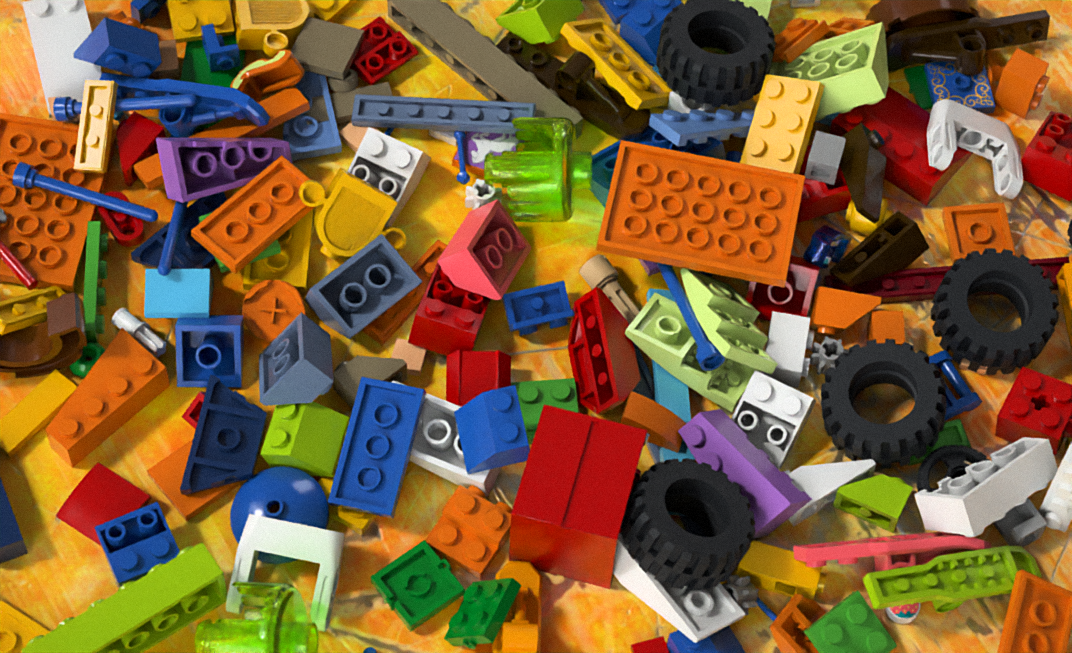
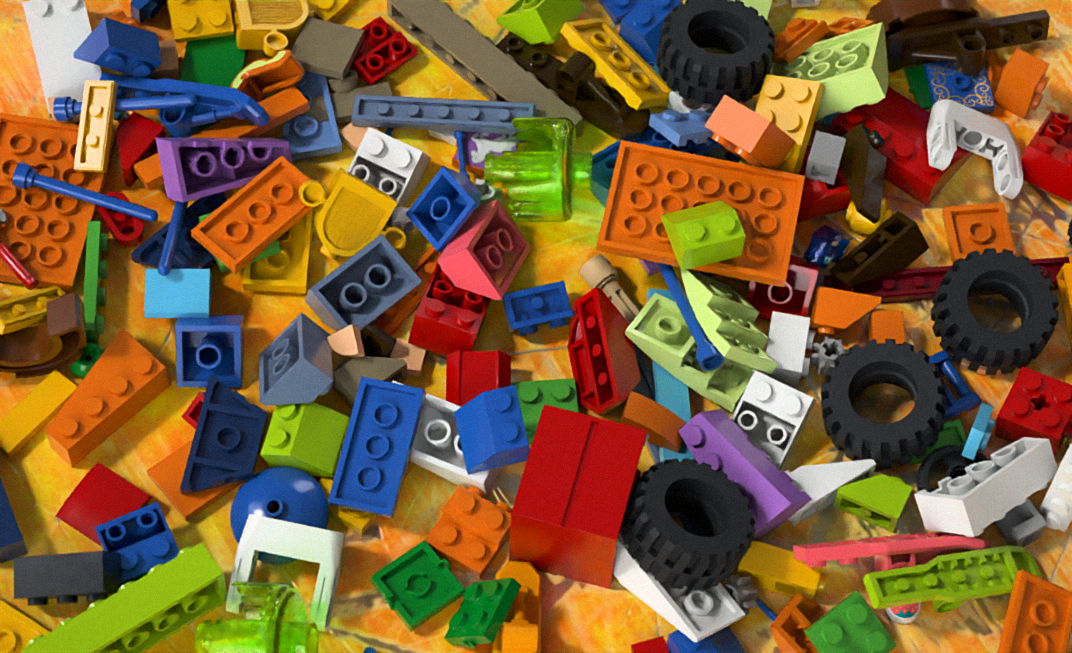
(67, 577): none -> black brick
(139, 331): white axle -> none
(218, 55): blue bracket -> none
(271, 308): orange tile -> none
(347, 342): none -> light nougat tile
(377, 342): none -> dark brown plate
(401, 220): none -> white plate
(444, 207): none -> blue slope
(704, 234): none -> lime slope
(749, 134): none -> orange brick
(979, 432): none -> medium azure plate

